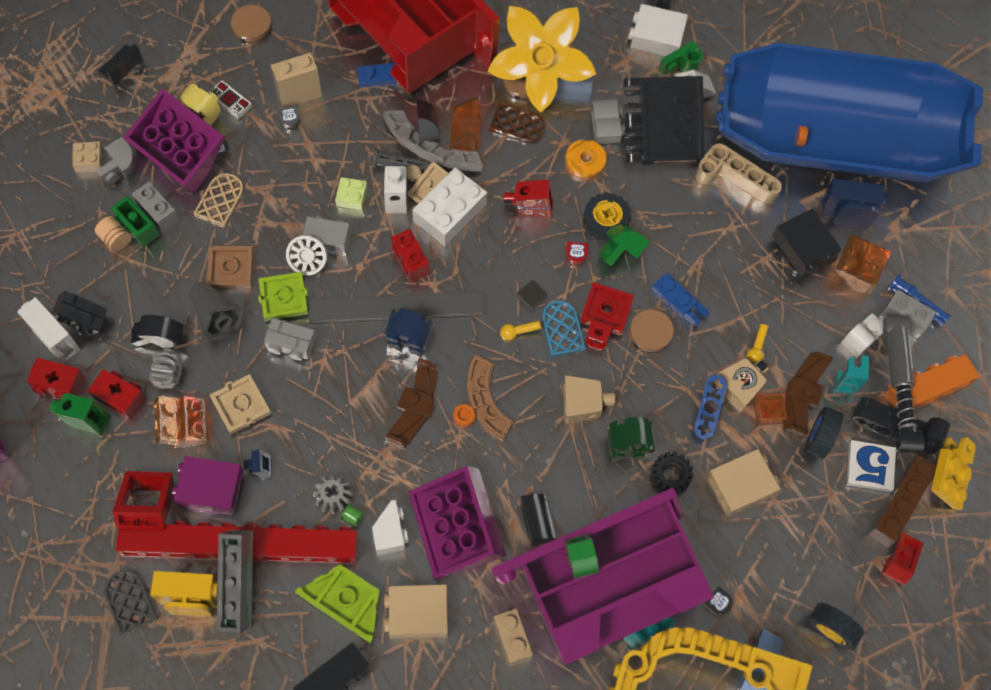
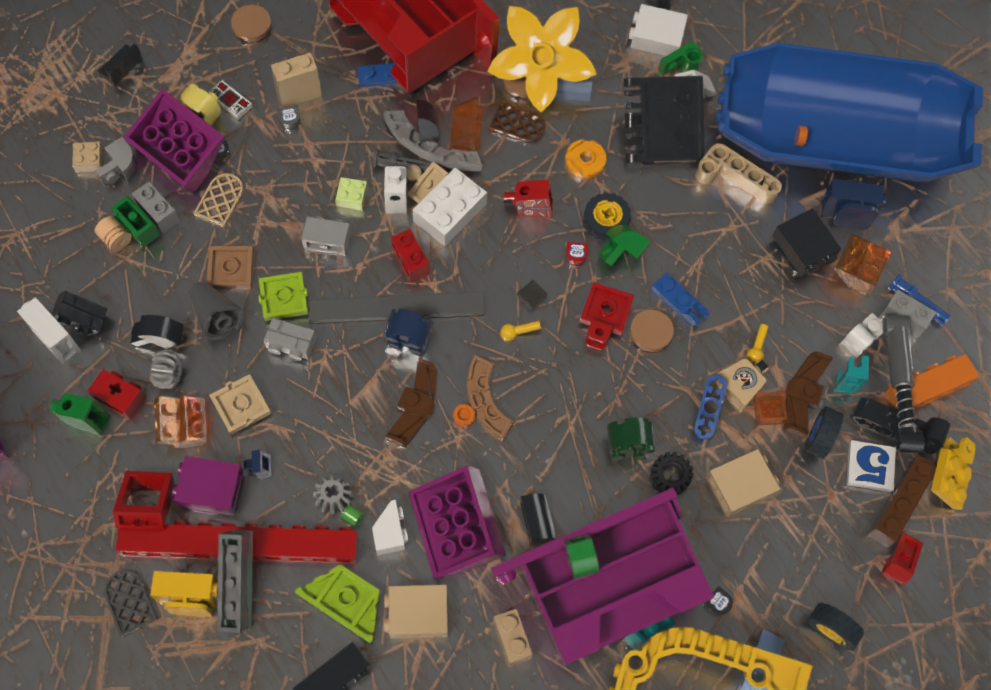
(54, 378): red brick -> none
(306, 254): white wheel -> none
(564, 336): dark azure window -> none
(584, 399): tan torso -> none
(606, 121): light grey brick -> none

